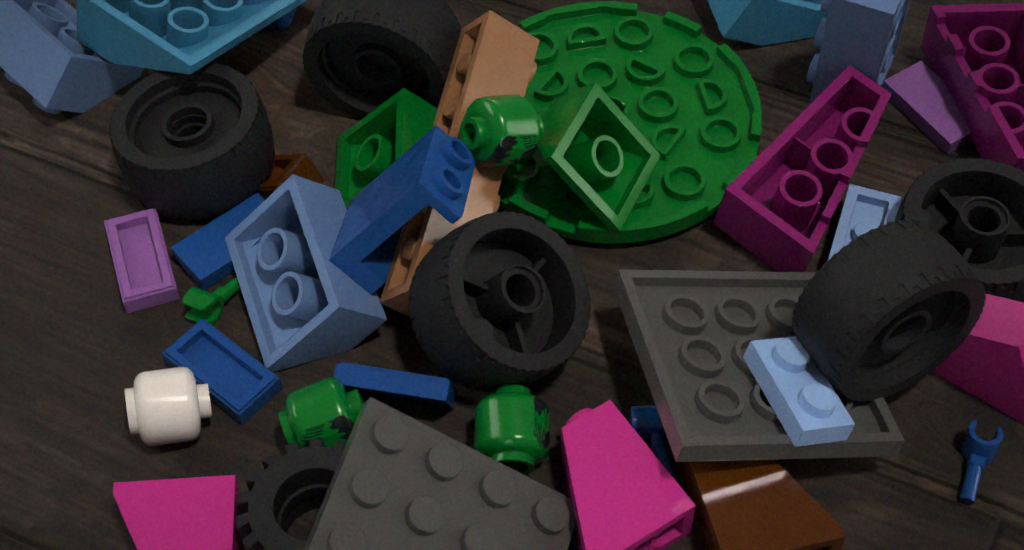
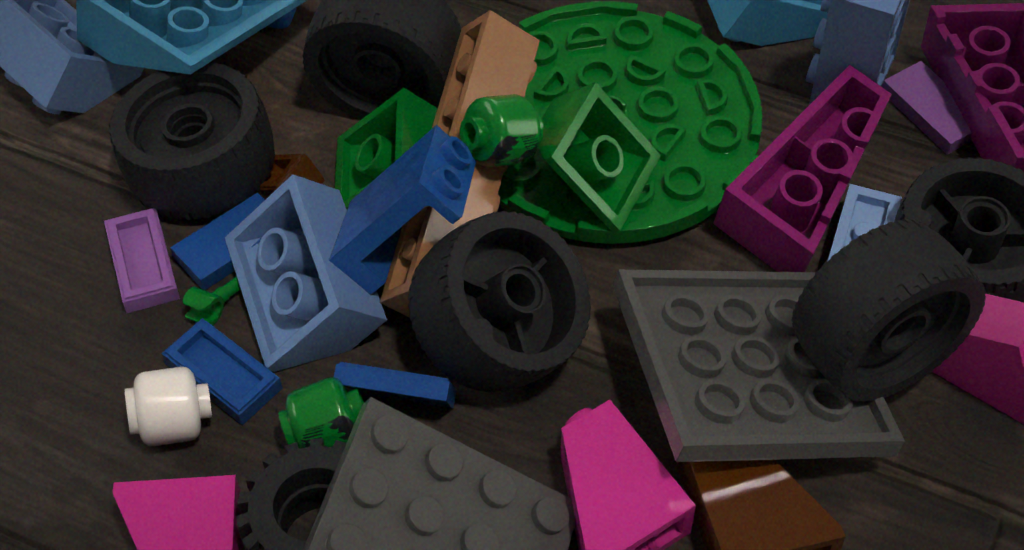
(513, 428): green head -> none
(649, 426): blue hand -> none
(798, 392): light blue plate -> none
(978, 454): blue hand -> none

